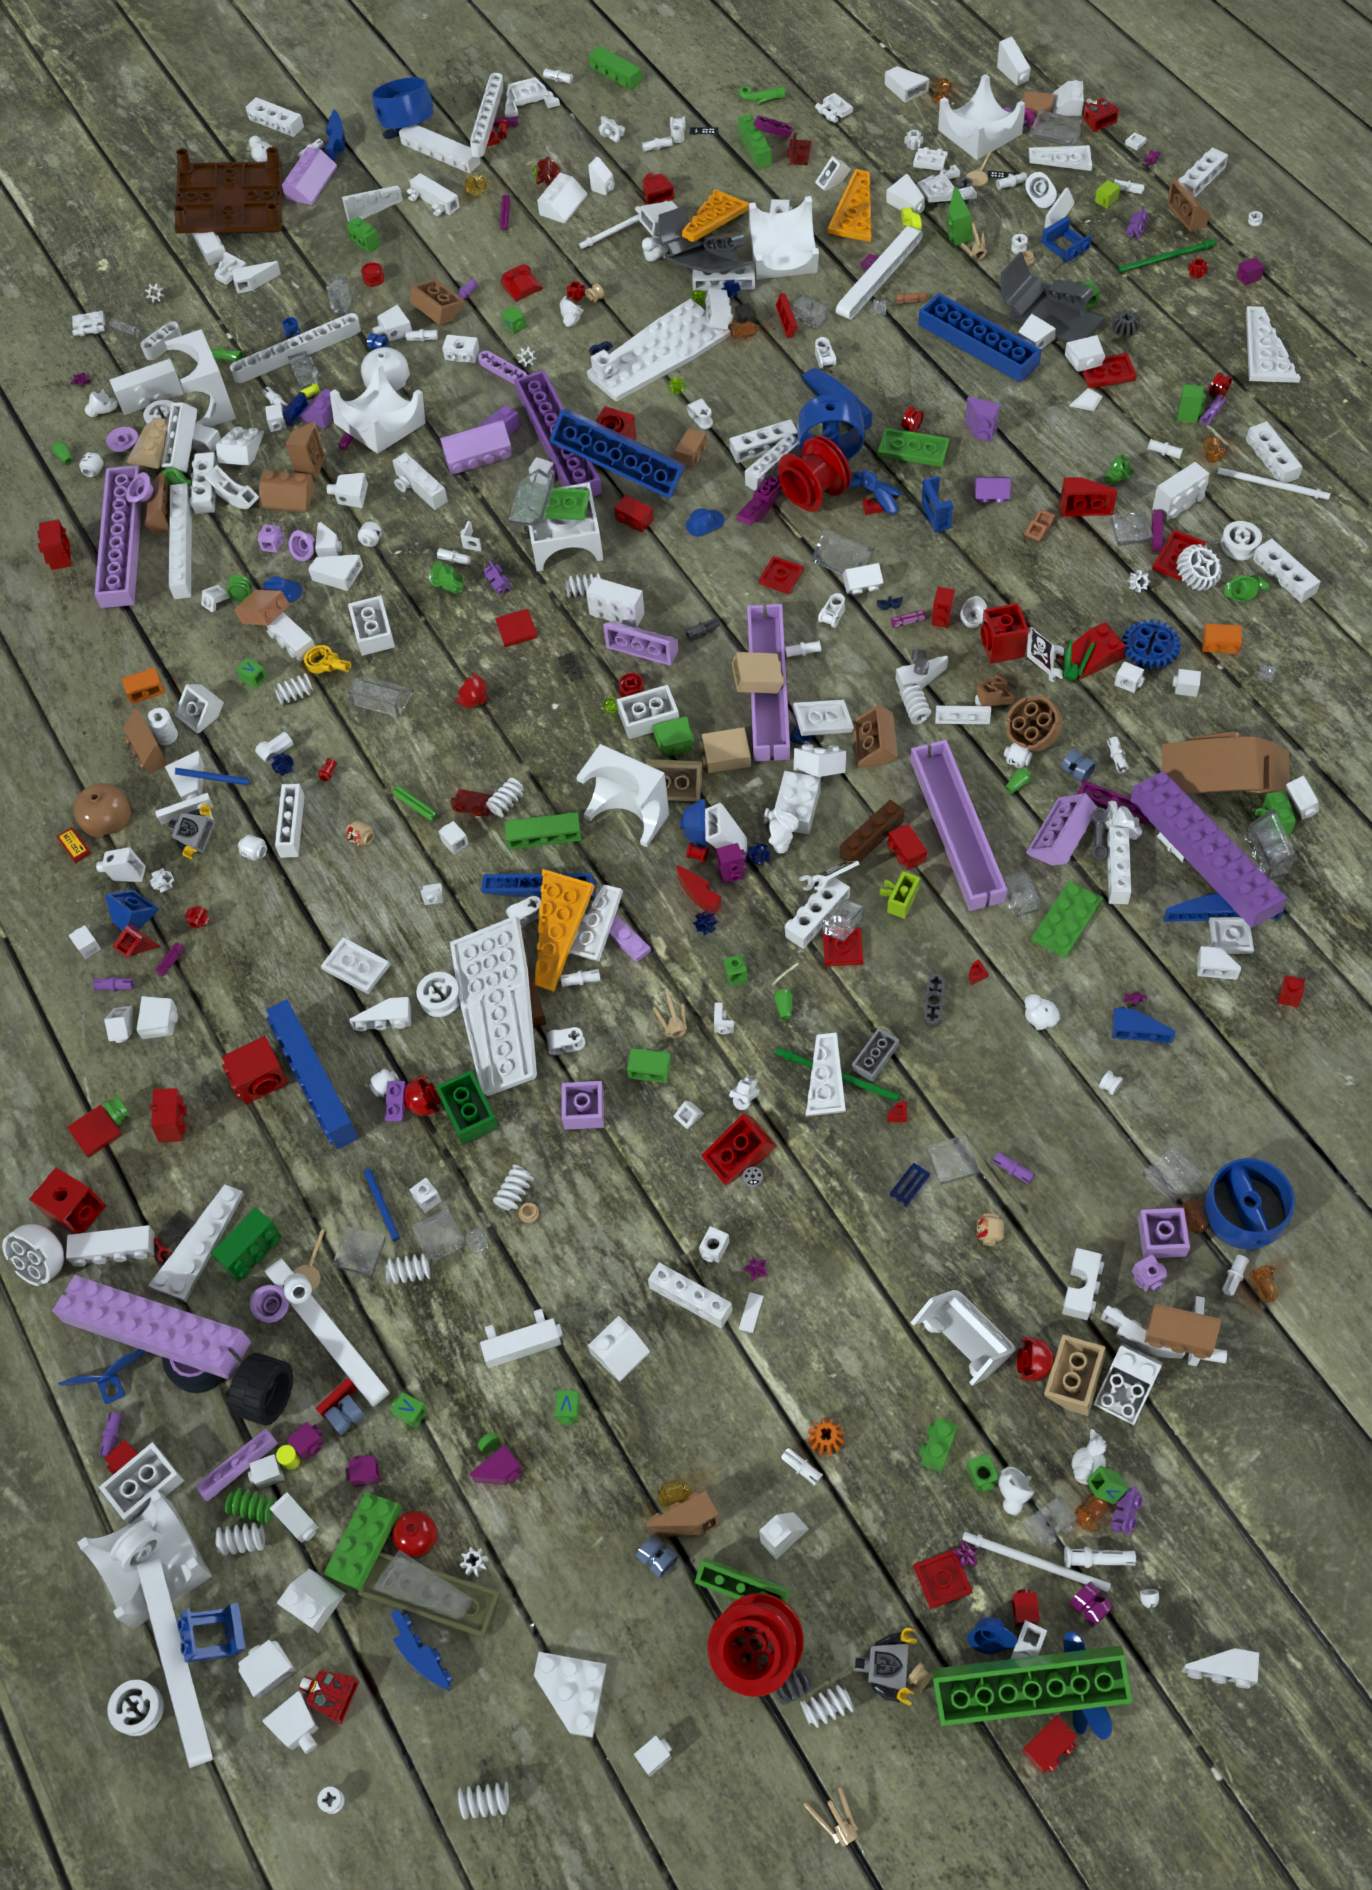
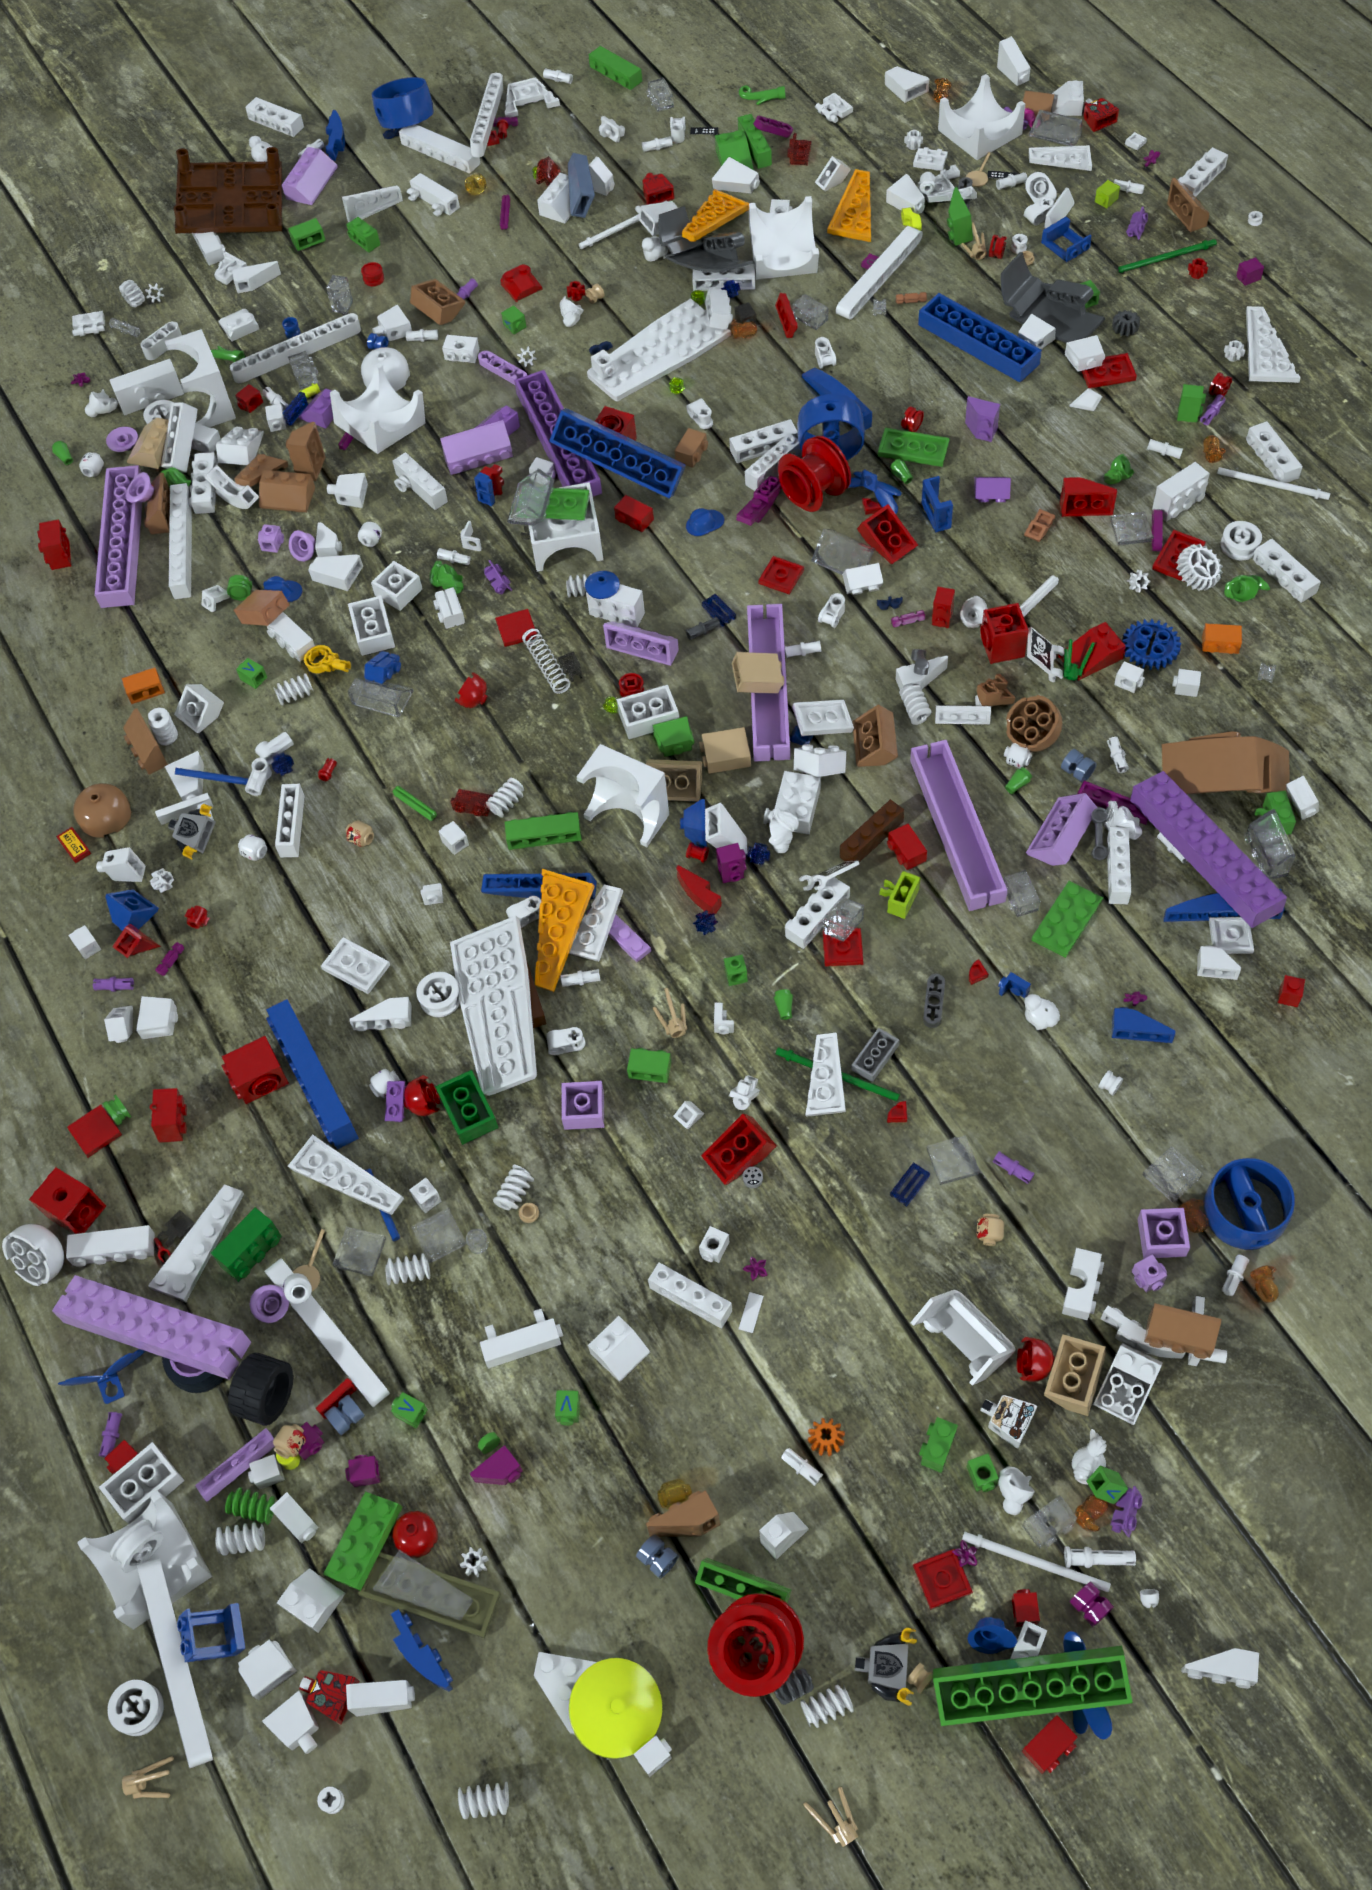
(132, 293): none -> white gear
(136, 1782): none -> tan plant
(239, 324): none -> white slope
(249, 398): none -> red brick
(253, 471): none -> medium nougat wing
(258, 777): none -> white piece
(289, 1441): none -> tan head
(306, 234): none -> bright green brick
(336, 1171): none -> white wing
(379, 1697): none -> white slope
(382, 667): none -> blue brick
(397, 585): none -> white brick
(449, 608): none -> white brick
(489, 484): none -> hips
(534, 641): none -> white piece
(580, 185): none -> sand blue slope
(602, 584): none -> blue dish
(615, 1708): none -> neon yellow dish
(660, 94): none -> clear brick
(715, 611): none -> clear blue tile
(733, 146): none -> bright green slope
(735, 177): none -> white slope
(887, 534): none -> red slope
(900, 470): none -> bright green cone
(927, 183): none -> white brick
(997, 246): none -> red wheel
(1009, 1418): none -> torso
(1016, 984): none -> blue bracket
(1037, 212): none -> white piece
(1039, 594): none -> white axle
(1234, 350): none -> white gear

